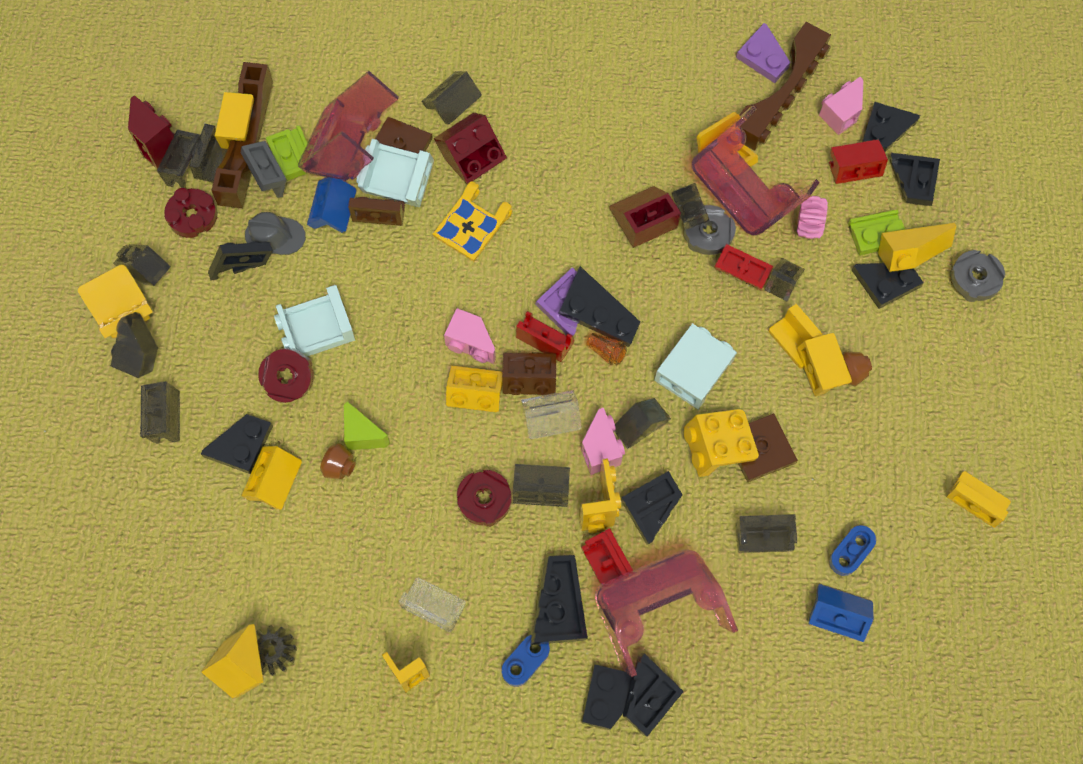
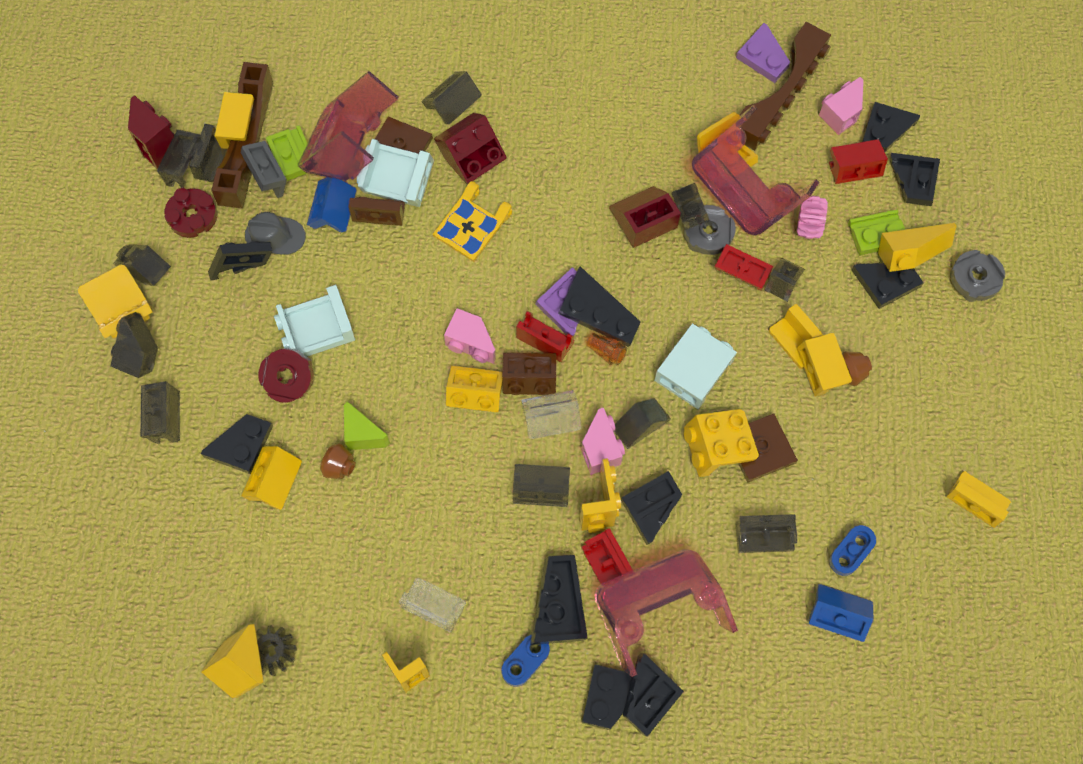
(488, 513): dark red plate -> none

